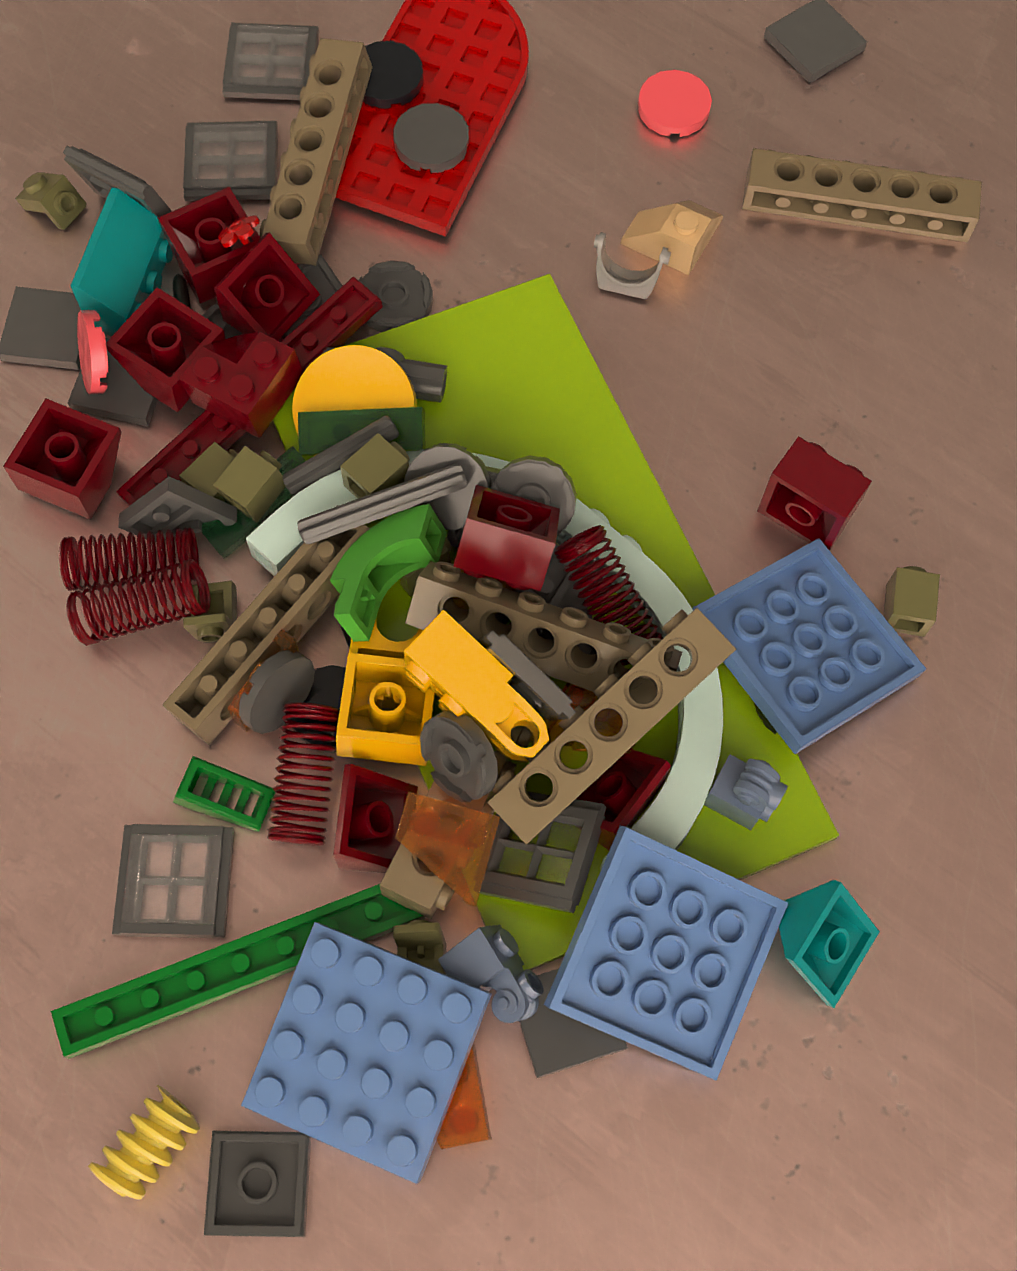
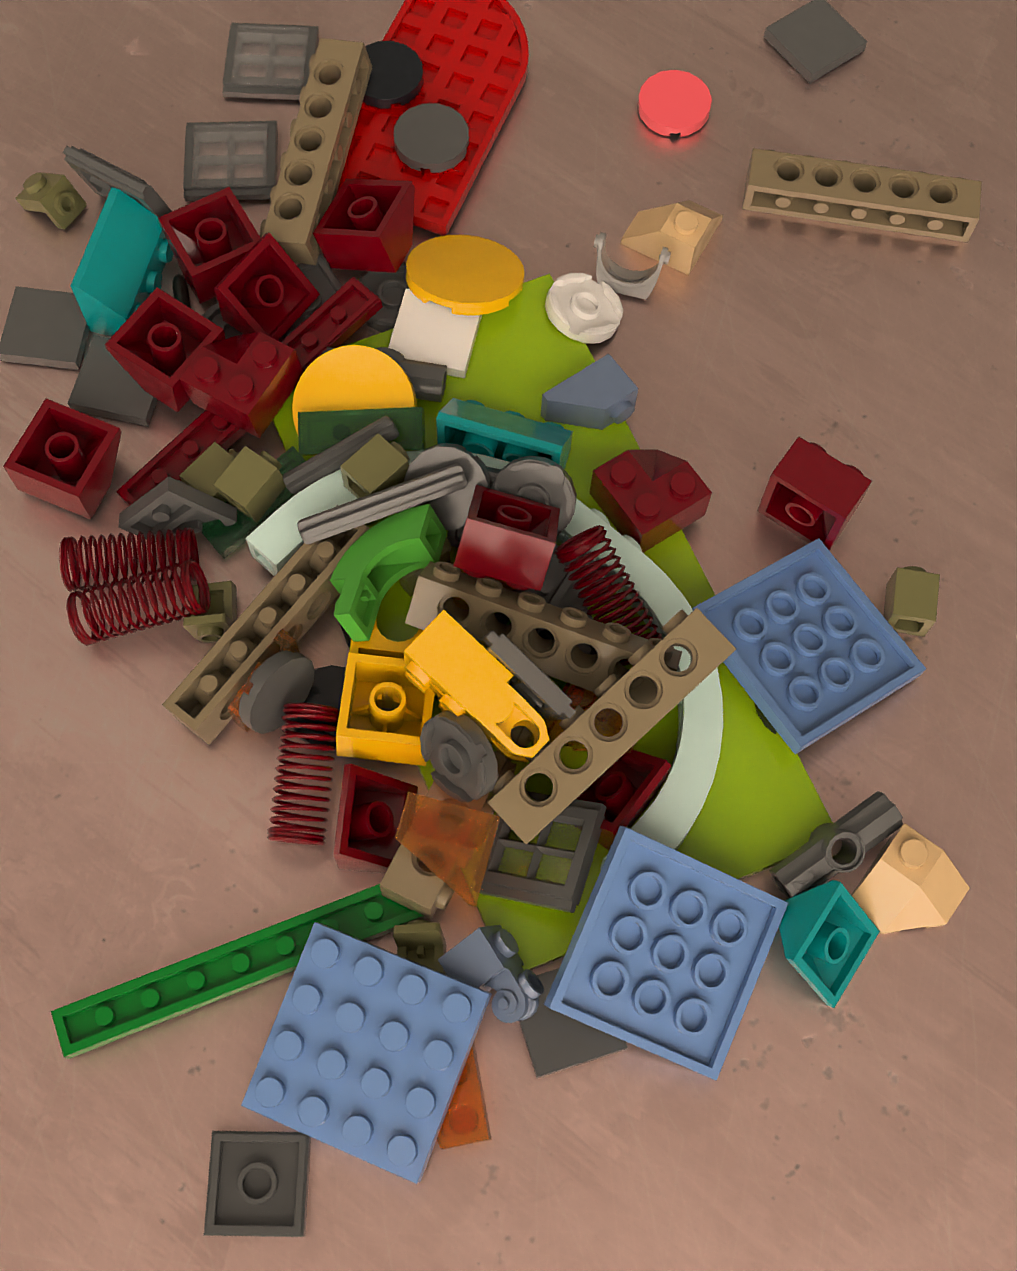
(92, 352): coral tile -> none
(146, 1146): light yellow piece -> none
(173, 881): clear piece -> none
(214, 773): green slope -> none
(239, 229): red plant -> none
(368, 225): none -> dark red slope
(434, 334): none -> white tile
(464, 274): none -> yellow tile
(501, 433): none -> teal slope
(583, 308): none -> white tile
(592, 397): none -> sand blue slope
(649, 495): none -> dark red slope
(746, 791): sand blue brick -> none
(859, 832): none -> dark grey piece
(910, 884): none -> tan slope

